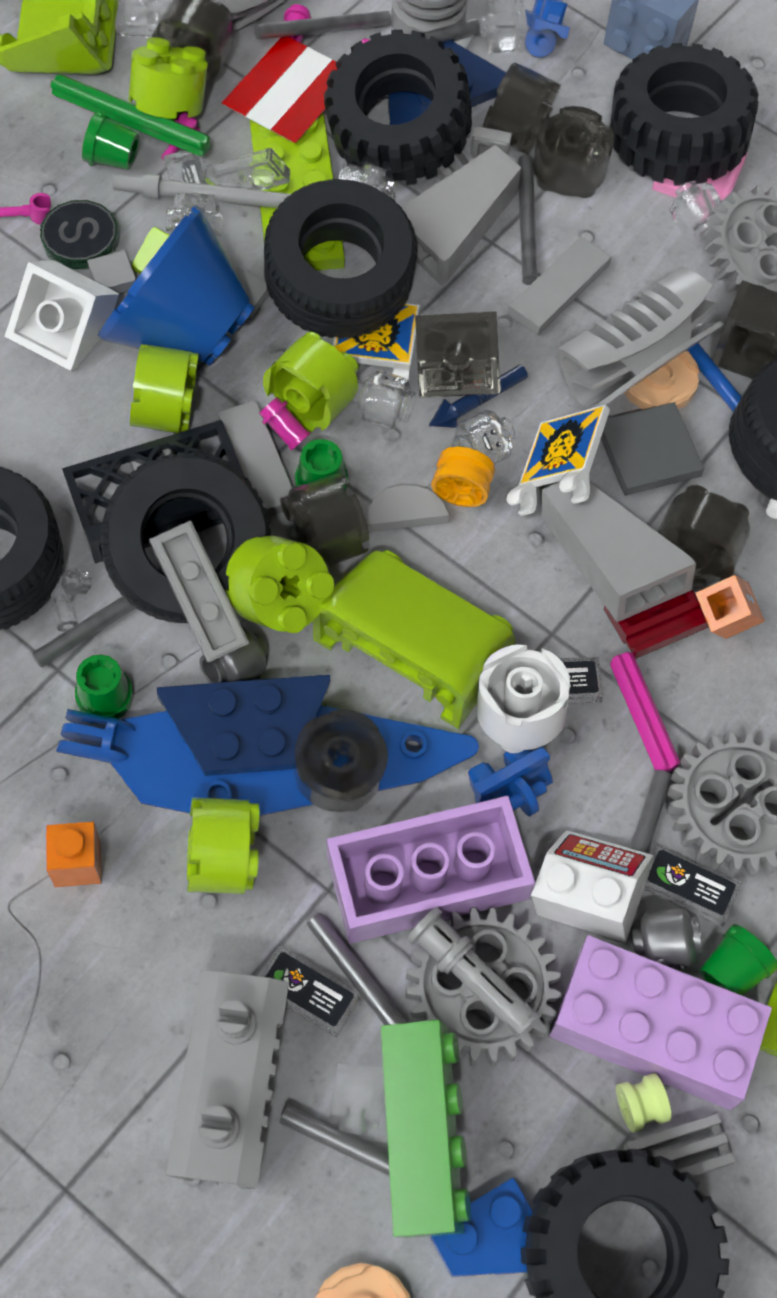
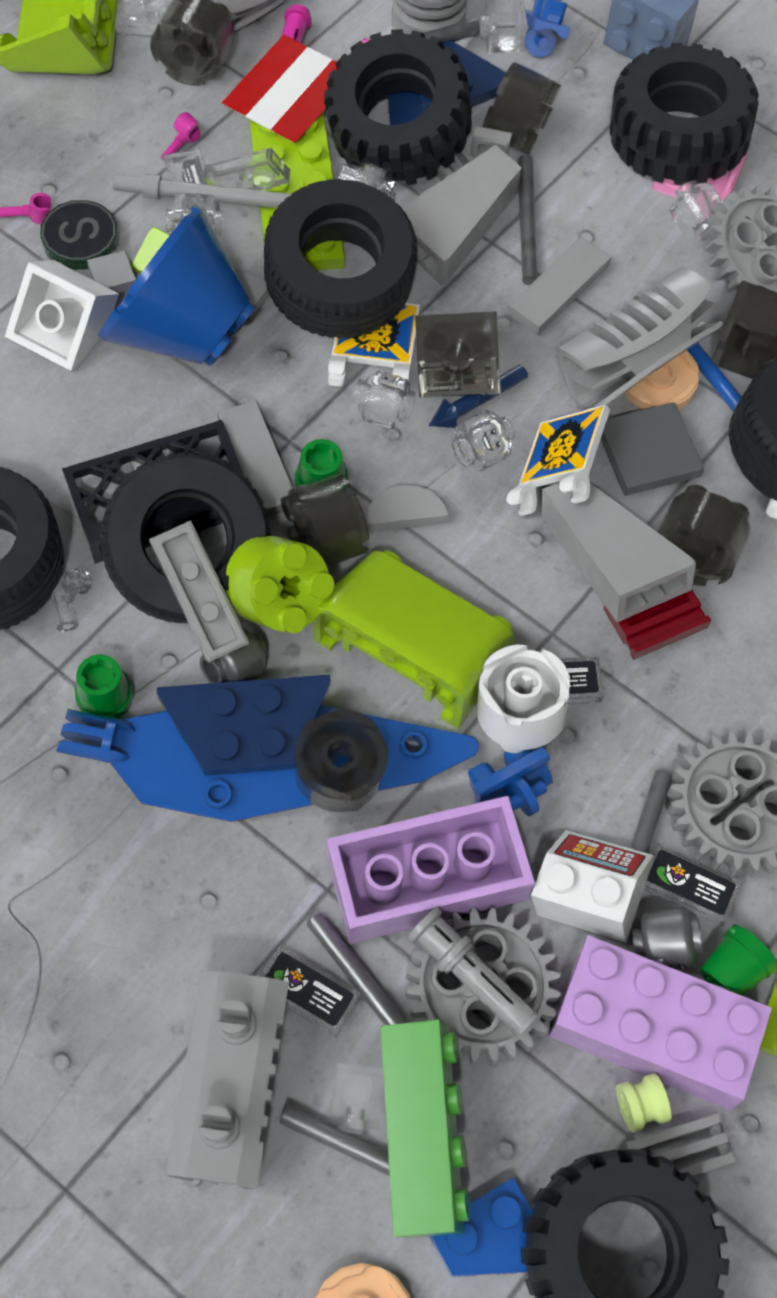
(73, 854): orange brick -> none
(82, 631): flat silver bar -> none
(109, 143): green piece -> none
(128, 115): green axle -> none
(163, 388): lime brick -> none
(167, 79): lime brick -> none
(220, 846): lime brick -> none
(284, 423): dark pink pin -> none
(313, 381): lime brick -> none
(322, 25): flat silver bar -> none
(463, 476): light orange wheel -> none
(573, 152): clear smoke brick -> none
(644, 712): dark pink axle -> none
(730, 607): orange brick -> none

